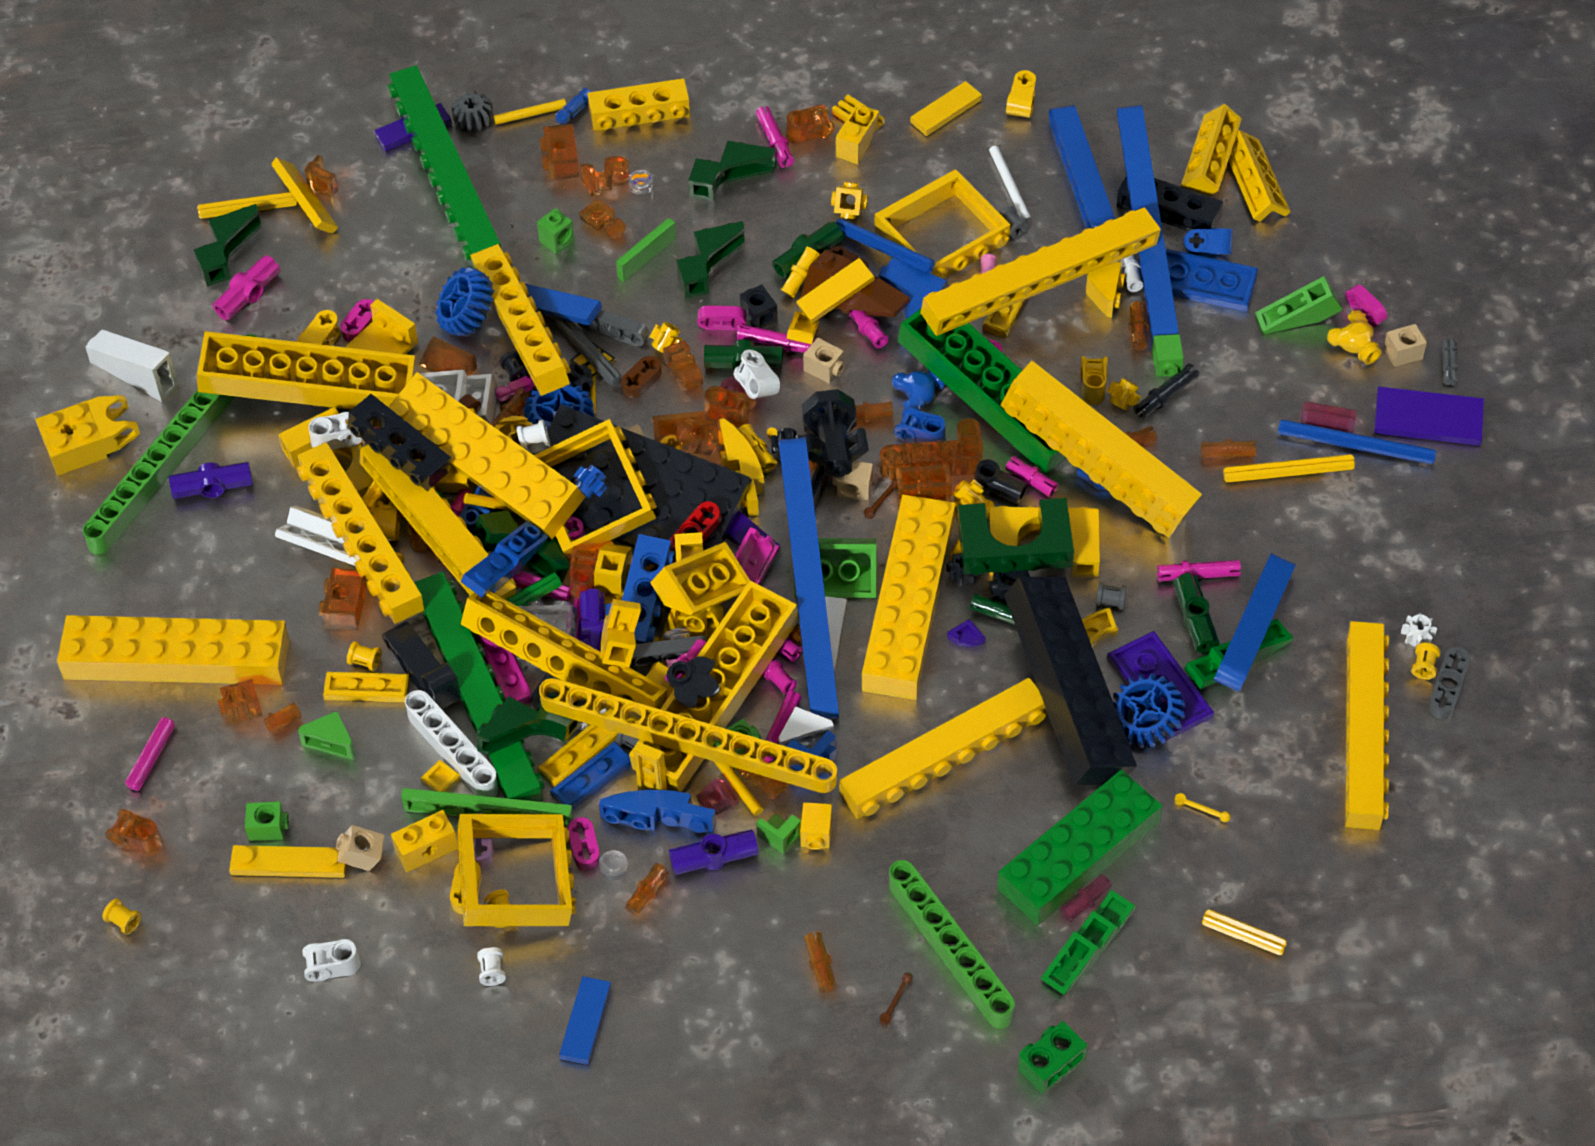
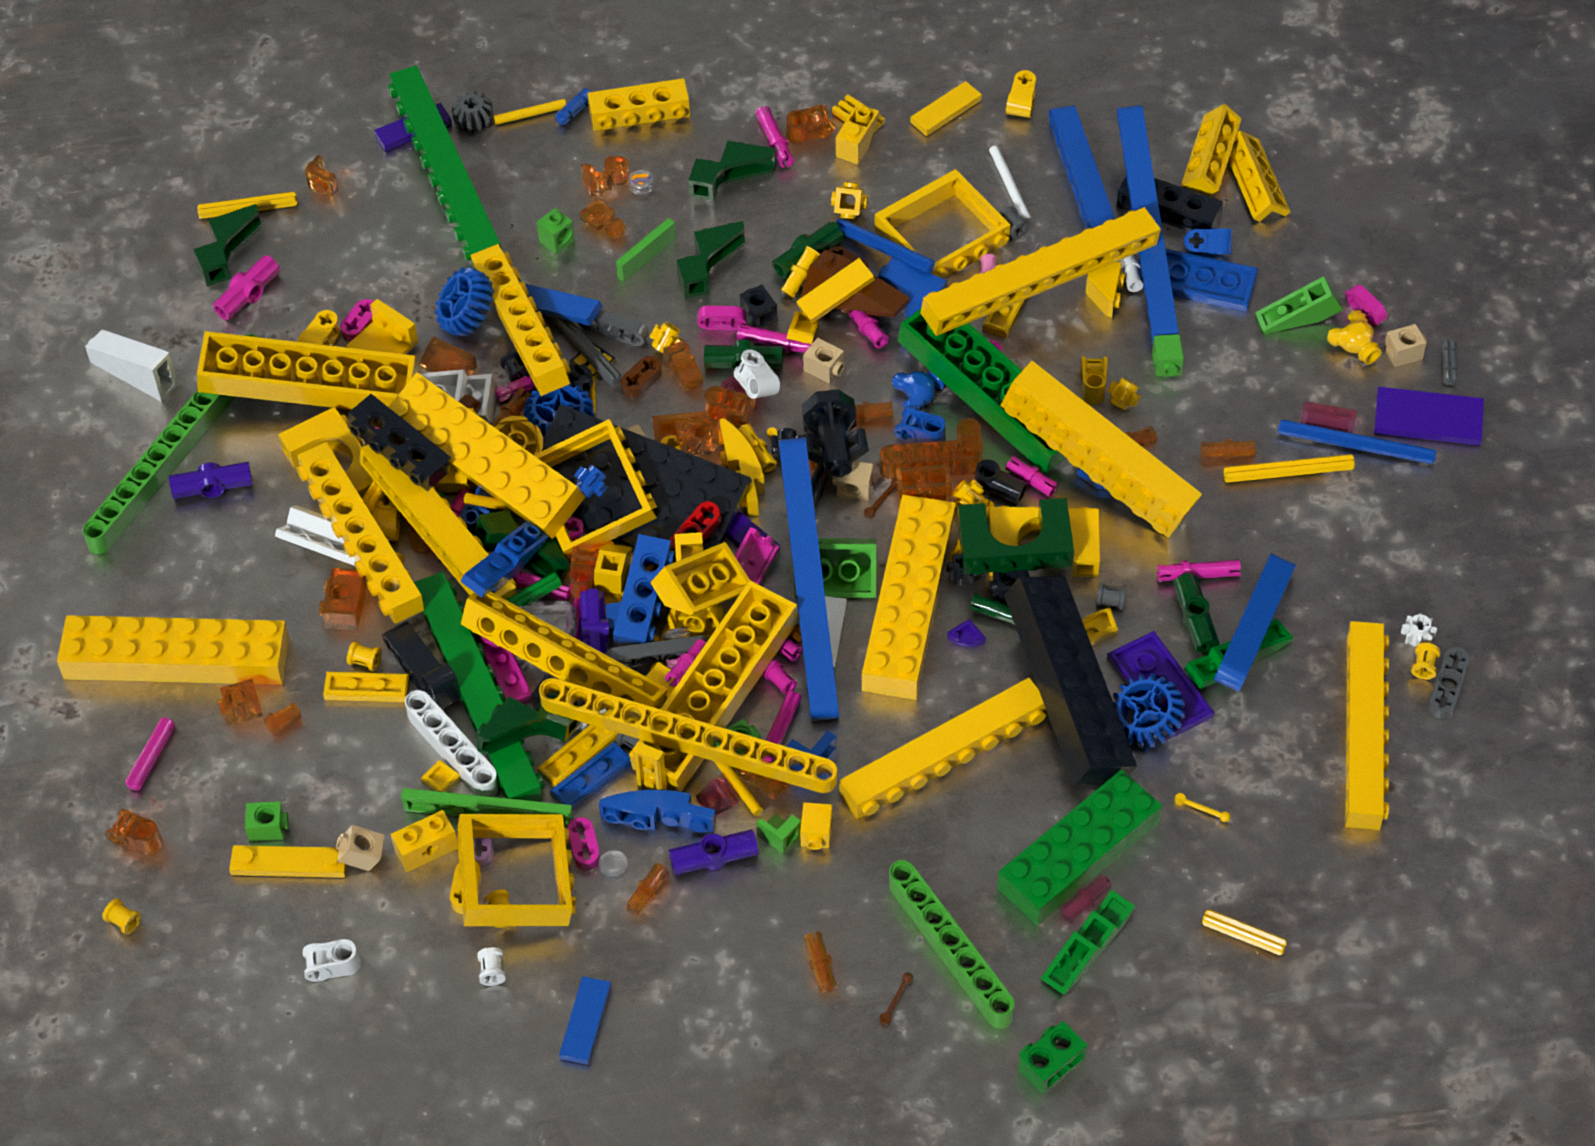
(85, 432): yellow brick -> none
(304, 195): yellow tile -> none
(328, 736): bright green slope -> none
(333, 431): white piece -> none
(534, 437): white piece -> none
(561, 152): clear orange brick -> none
(618, 633): yellow brick -> none
(696, 683): black plate -> none
(805, 728): white slope -> none
(1138, 326): clear orange pin -> none
(1158, 396): black pin -> none

